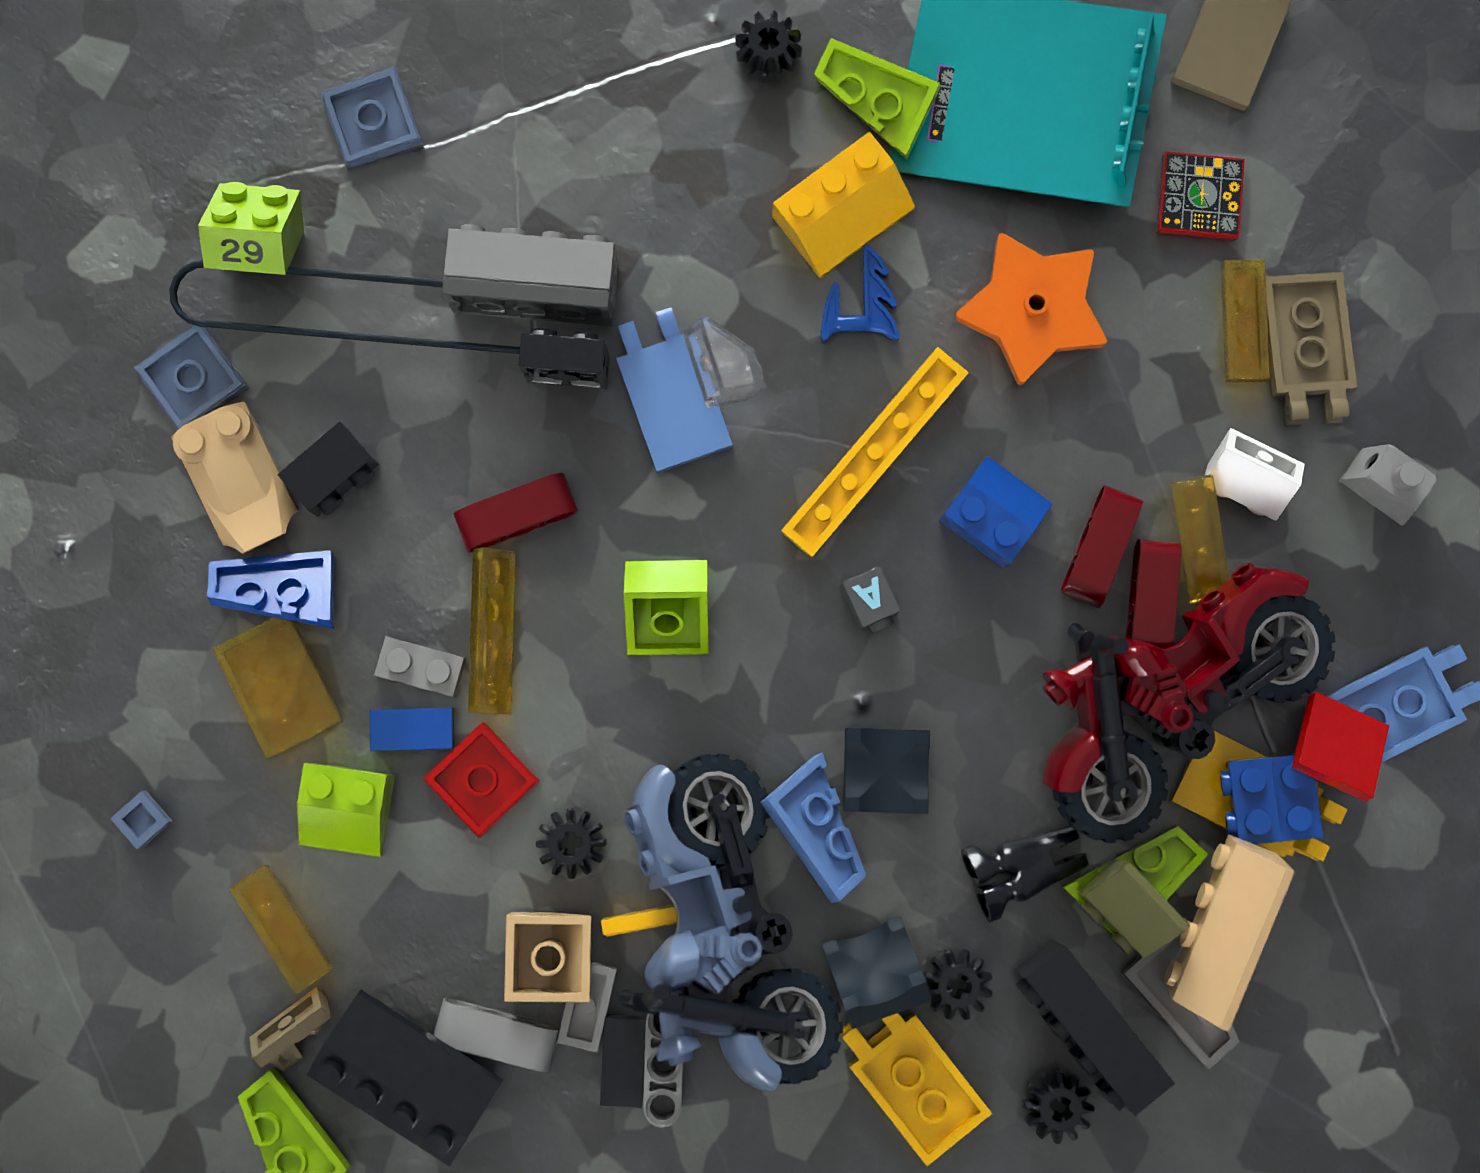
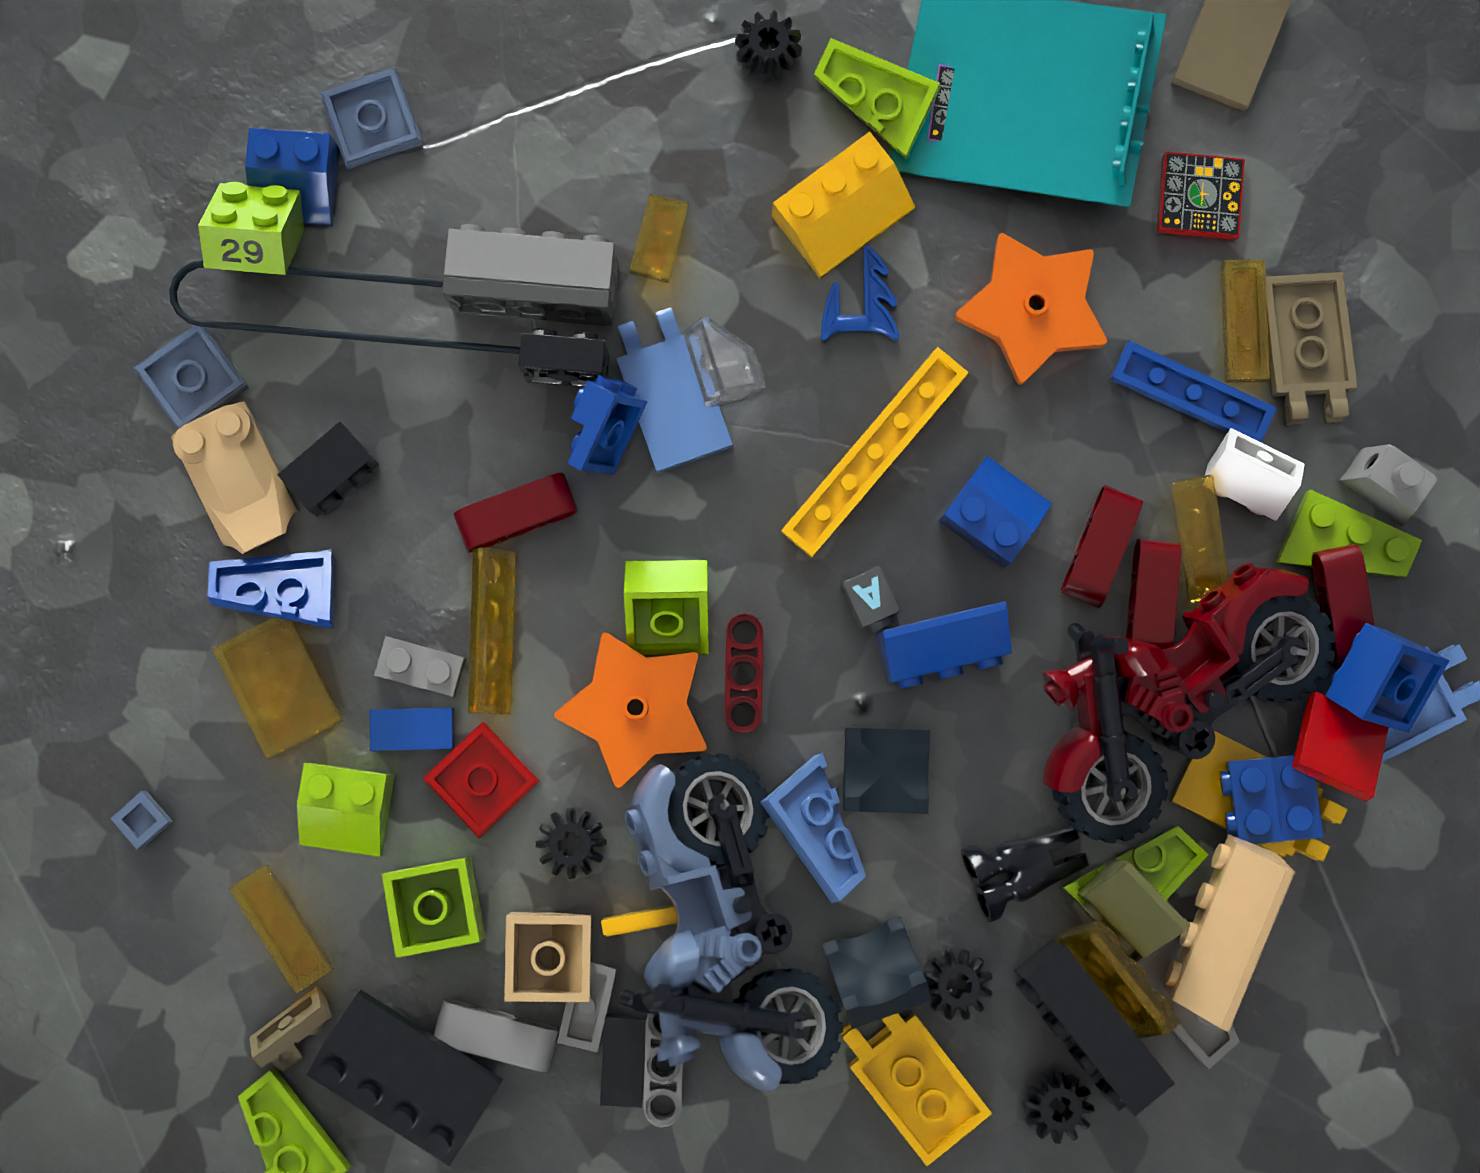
(297, 163): none -> blue slope
(433, 907): none -> lime brick
(609, 419): none -> blue plate
(627, 739): none -> orange plate
(659, 238): none -> clear yellow plate
(743, 653): none -> dark red beam
(945, 645): none -> blue slope
(1120, 979): none -> clear yellow plate
(1191, 392): none -> blue plate
(1330, 524): none -> lime wing
(1342, 595): none -> dark red beam
(1386, 678): none -> blue slope

